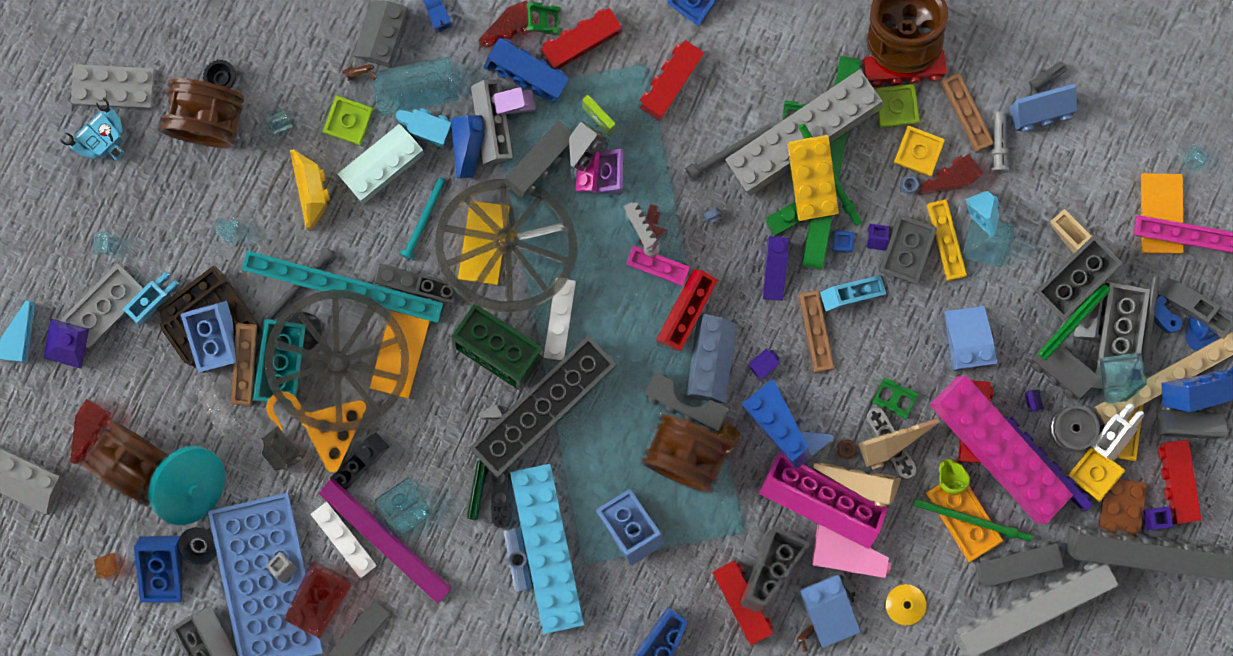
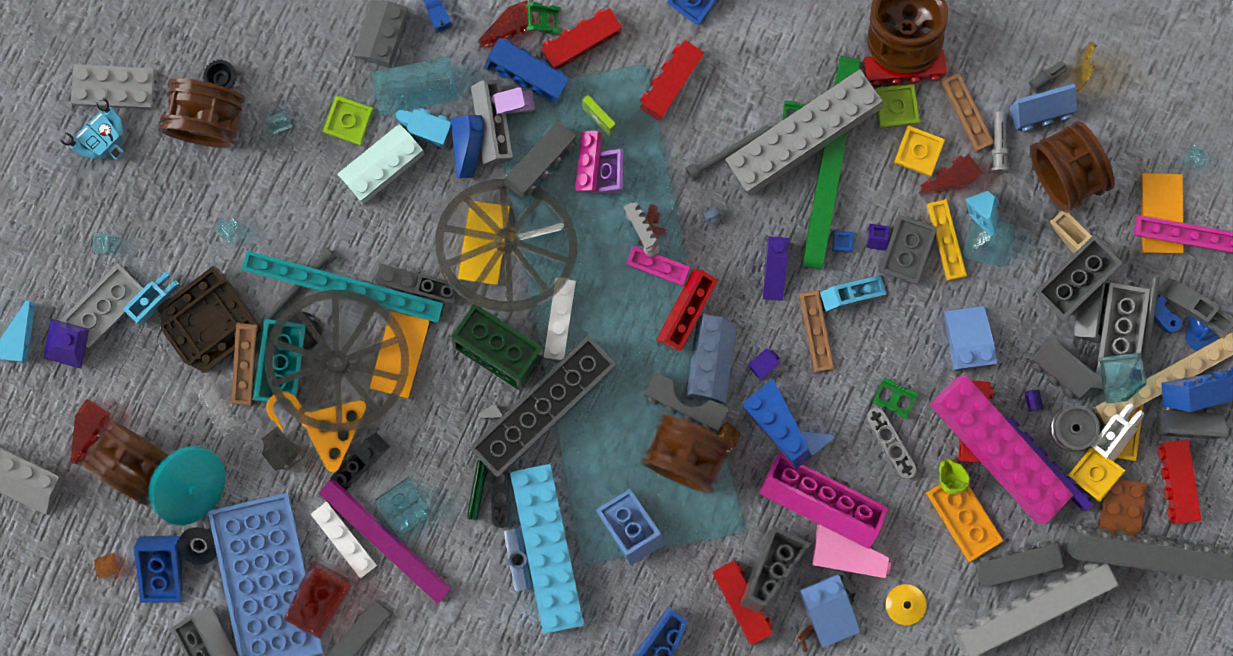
(210, 336): medium blue slope -> none
(281, 567): light grey slope -> none
(310, 188): yellow wedge -> none
(352, 72): reddish brown piece -> none
(407, 253): teal bar -> none
(584, 145): slope -> none
(783, 219): green tile -> none
(813, 177): yellow plate -> none
(846, 454): reddish brown plate -> none
(848, 205): green bar -> none
(872, 486): tan wedge -> none
(885, 447): tan wedge -> none
(909, 180): sand blue plate -> none
(1010, 531): green bar -> none
(1072, 166): none -> reddish brown wheel
(1073, 322): green axle -> none
(1082, 68): none -> clear yellow slope
(1158, 518): dark purple brick -> none

